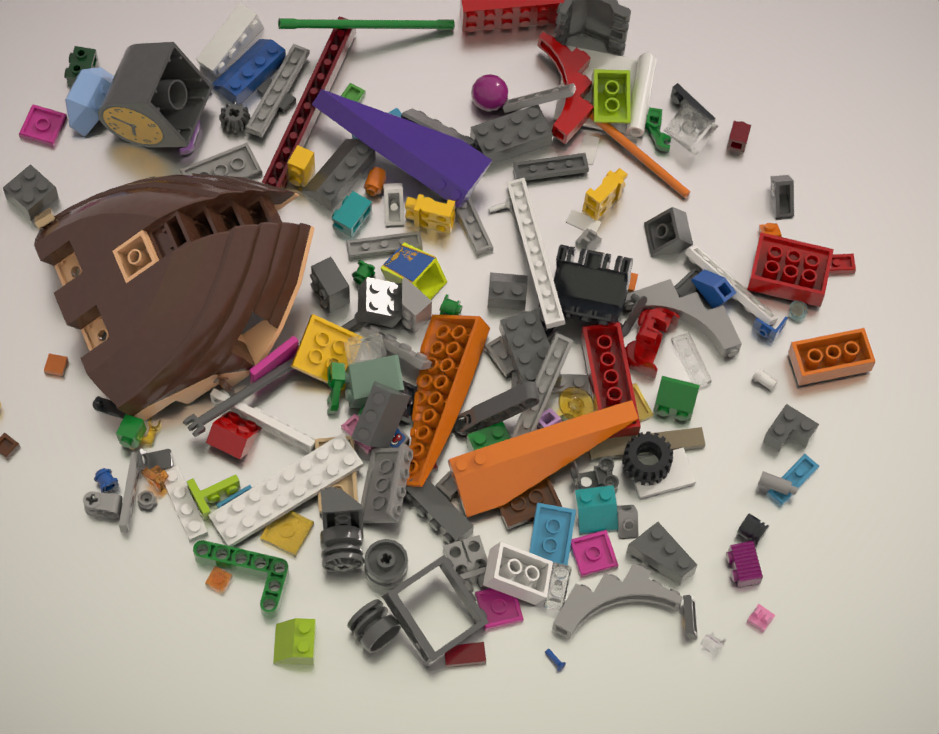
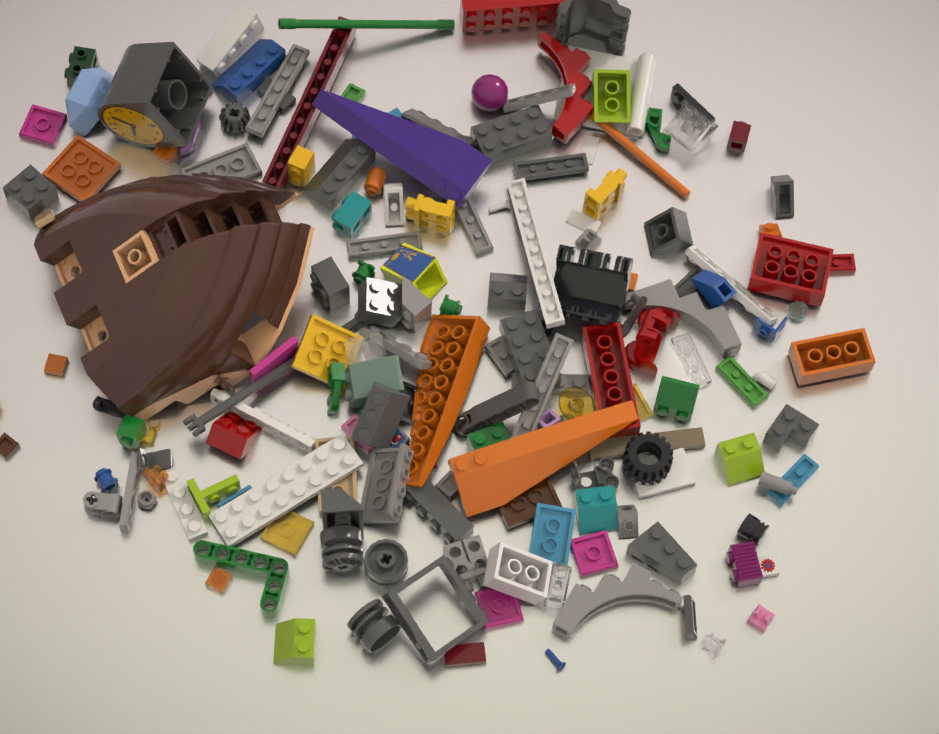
(81, 169): none -> orange plate
(164, 154): none -> orange tile
(740, 459): none -> lime slope
(742, 382): none -> bright green tile
(769, 566): none -> white tile

